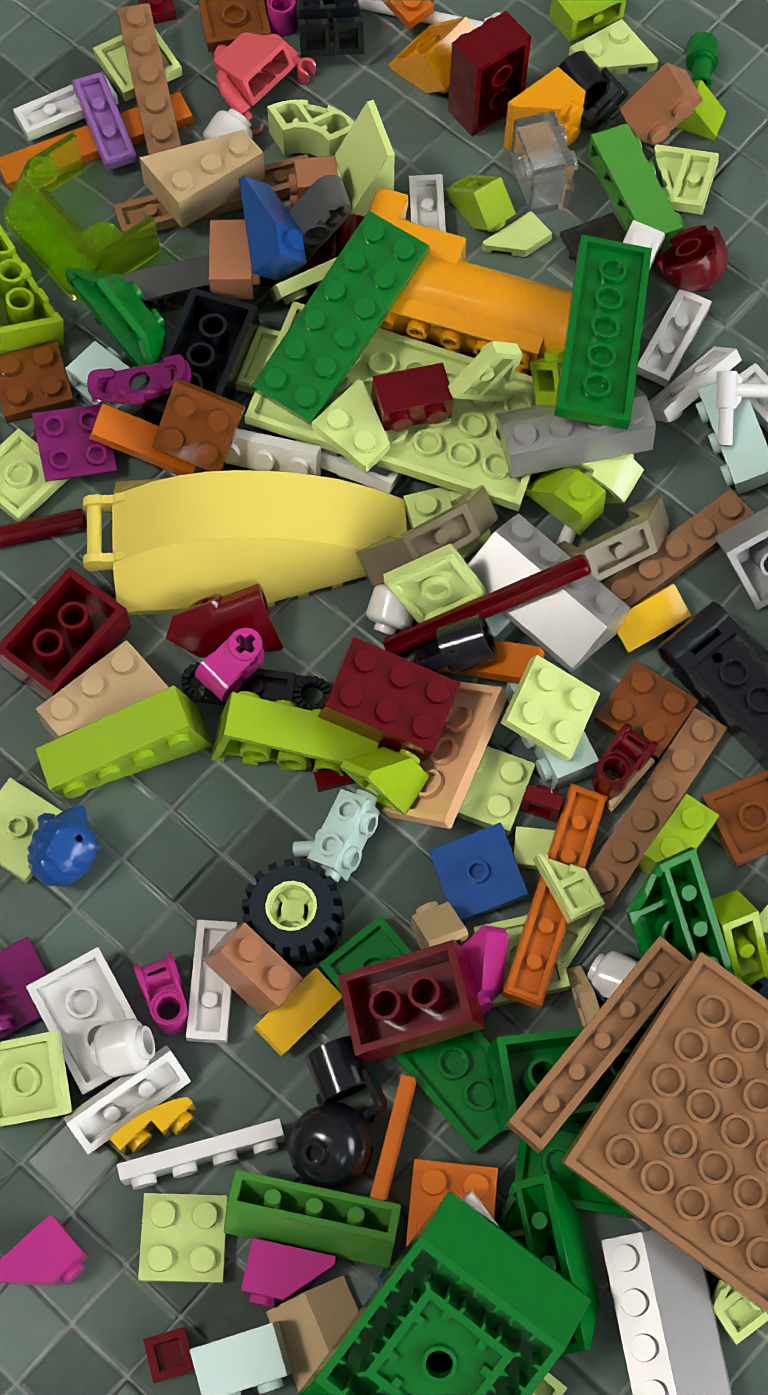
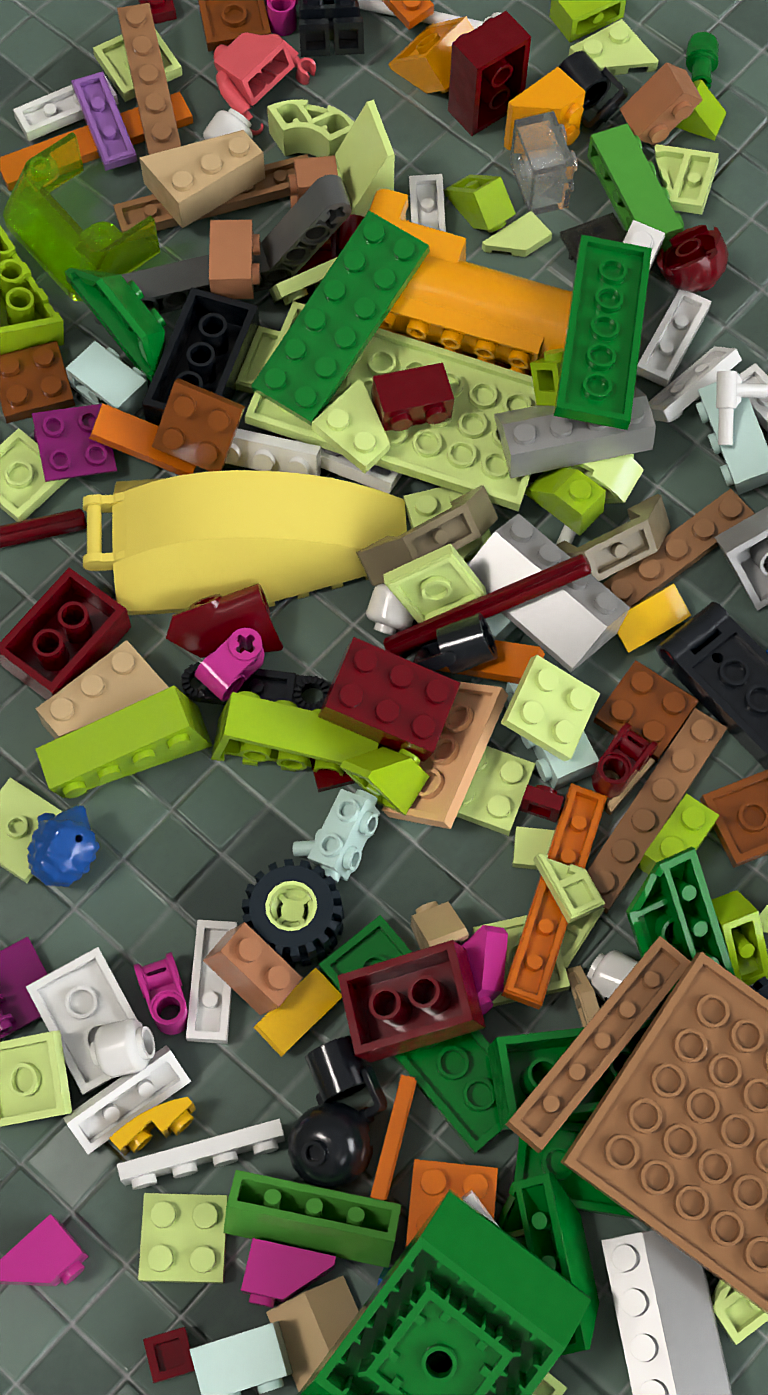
(115, 386): magenta piece -> none
(272, 233): blue slope -> none
(479, 873): blue plate -> none
(488, 373): yellowish green wing -> none

